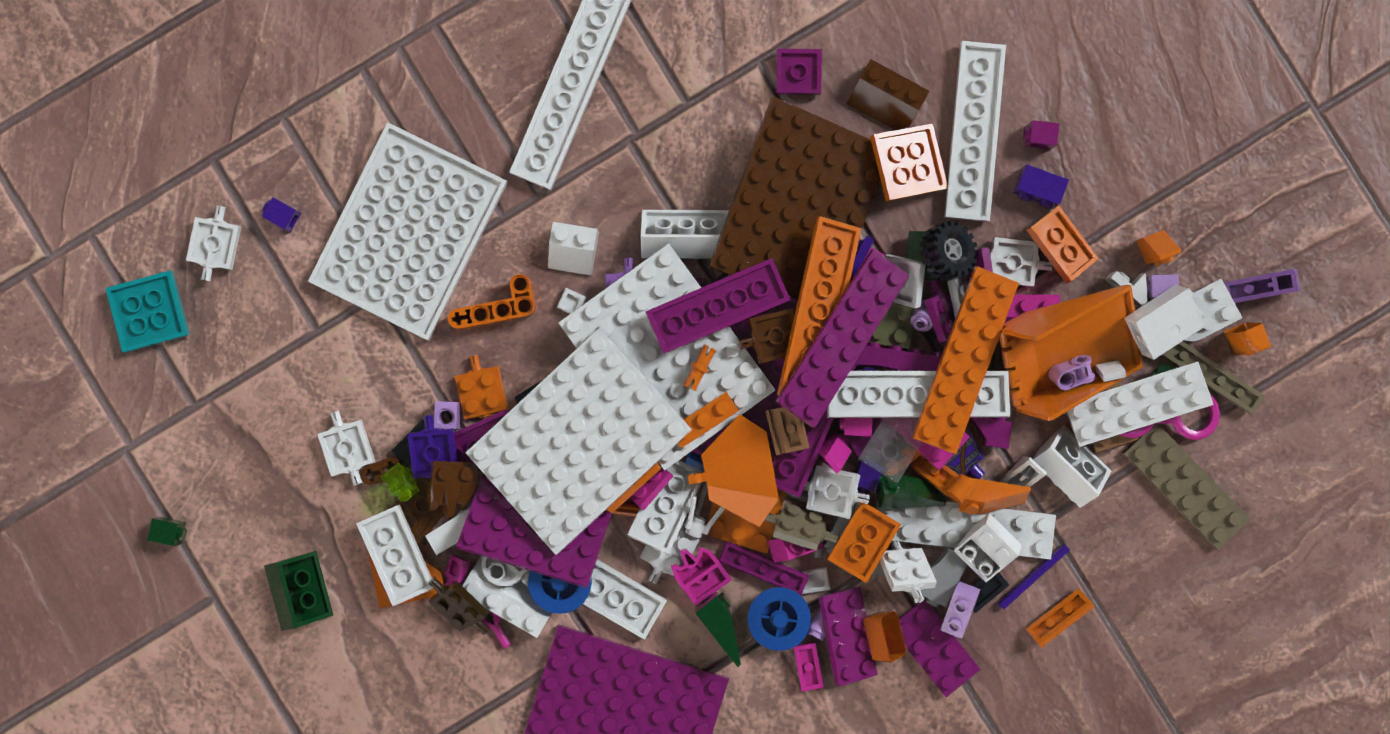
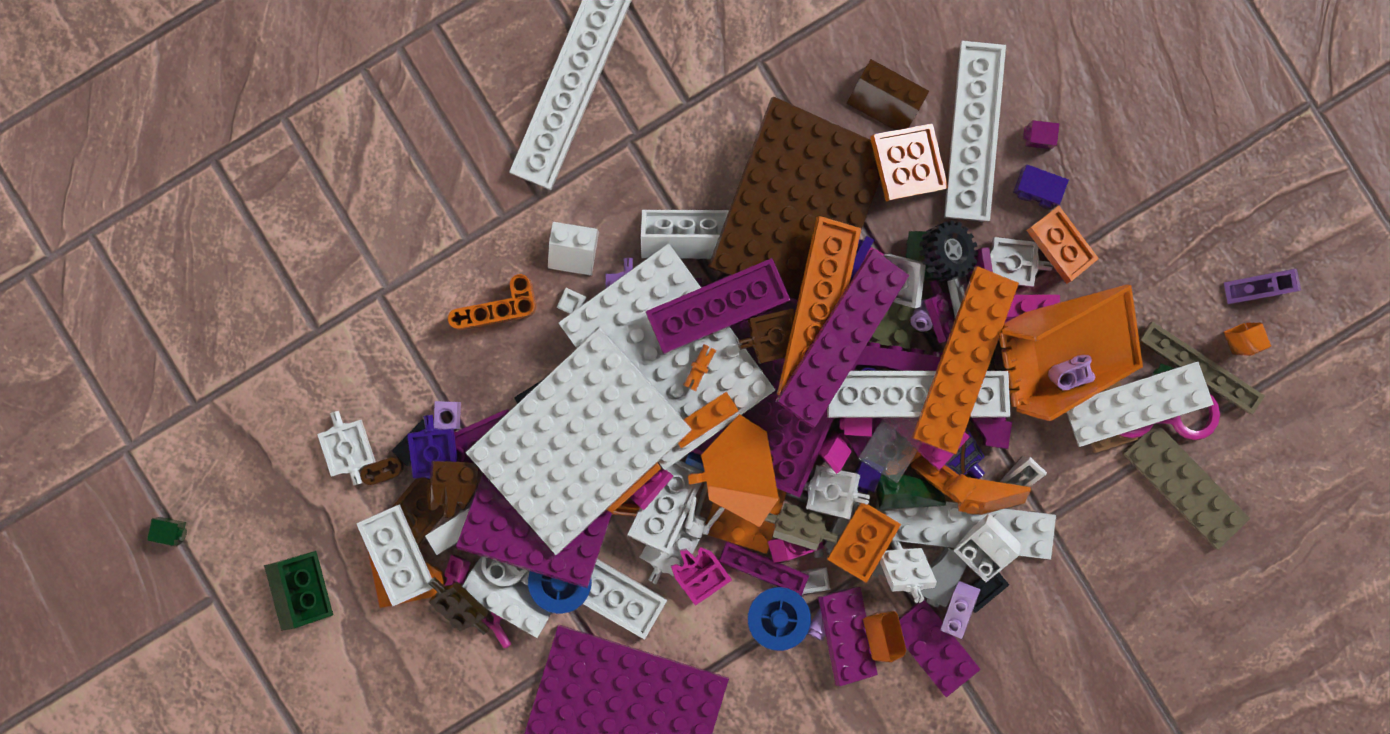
(147, 311): teal plate -> none
(213, 243): white plate -> none
(281, 214): dark purple brick -> none
(400, 482): clear neon green brick -> none
(408, 231): white plate -> none
(481, 391): orange plate -> none
(717, 618): dark green slope -> none
(786, 431): medium nougat plate -> none
(799, 71): magenta plate -> none
(808, 666): dark pink plate -> none
(1034, 576): dark purple bar -> none
(1060, 618): orange plate -> none
(1072, 467): white slope -> none
(1110, 371): white tile -> none
(1138, 285): white slope -> none
(1158, 248): orange slope -> none
(1160, 283): lavender brick -> none
(1165, 321): white piece -> none
(1216, 307): white plate -> none

